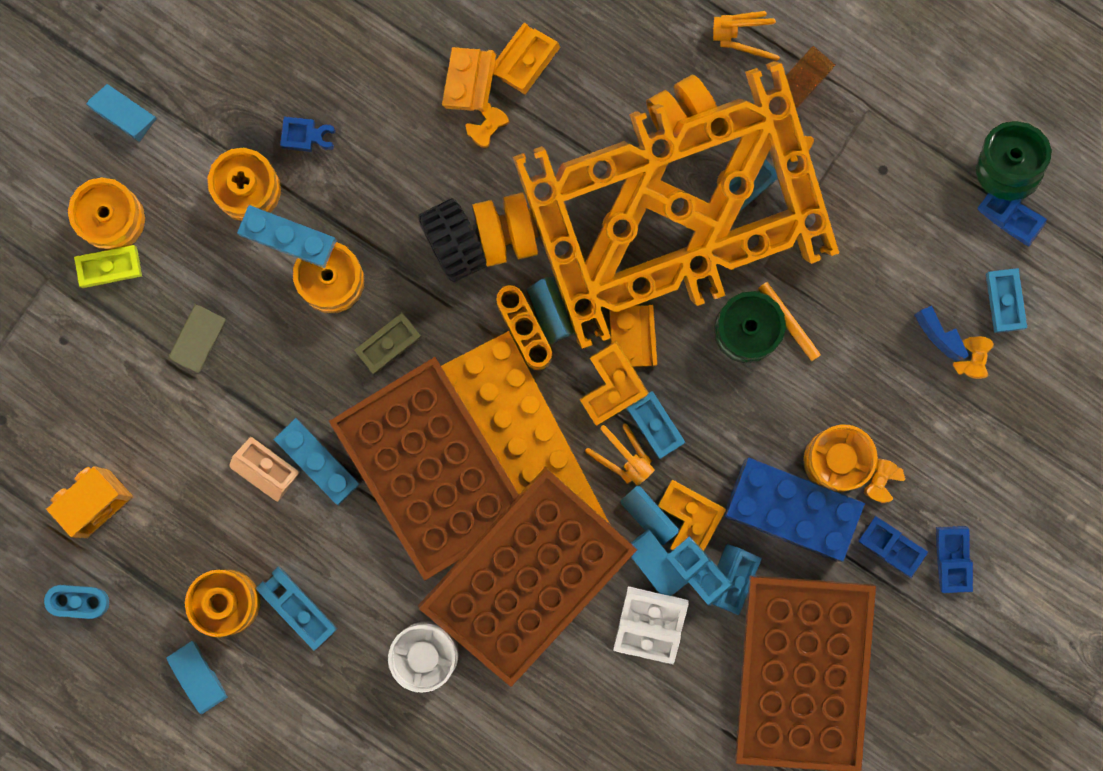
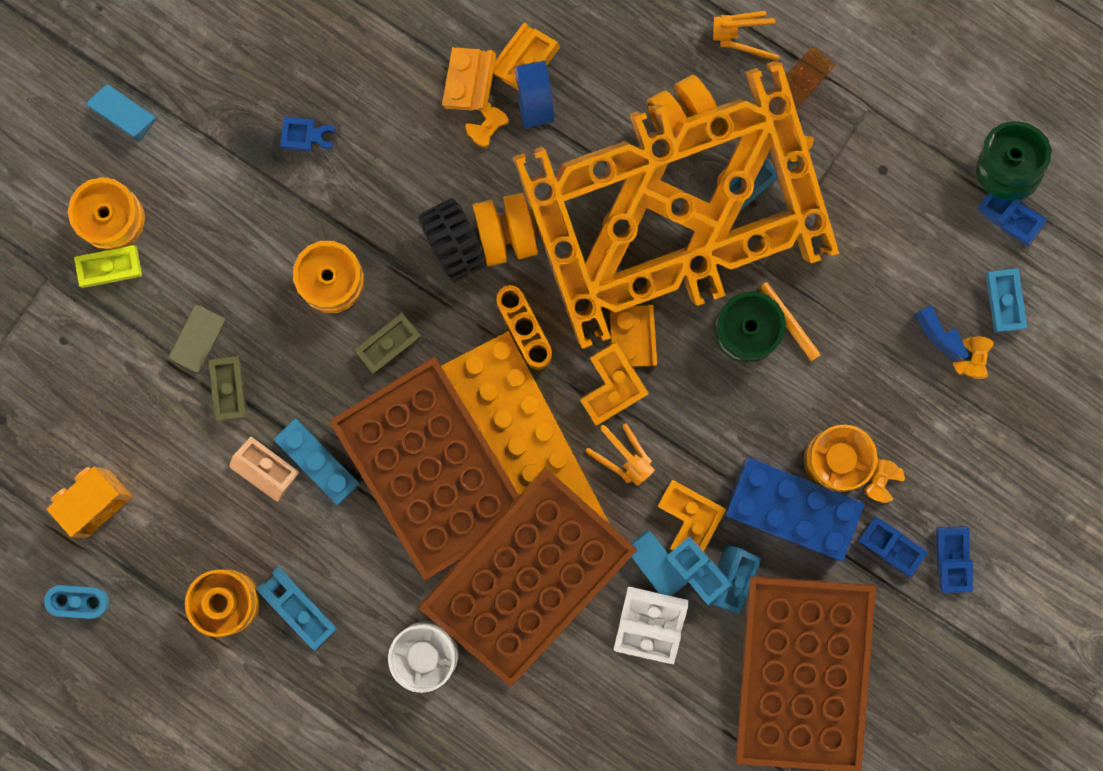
(196, 677): dark azure slope -> none
(227, 388): none -> olive plate
(241, 167): light orange wheel -> none
(286, 236): dark azure plate -> none
(535, 94): none -> blue slope
(550, 310): slope -> none
(649, 515): dark azure slope -> none
(655, 425): dark azure plate -> none

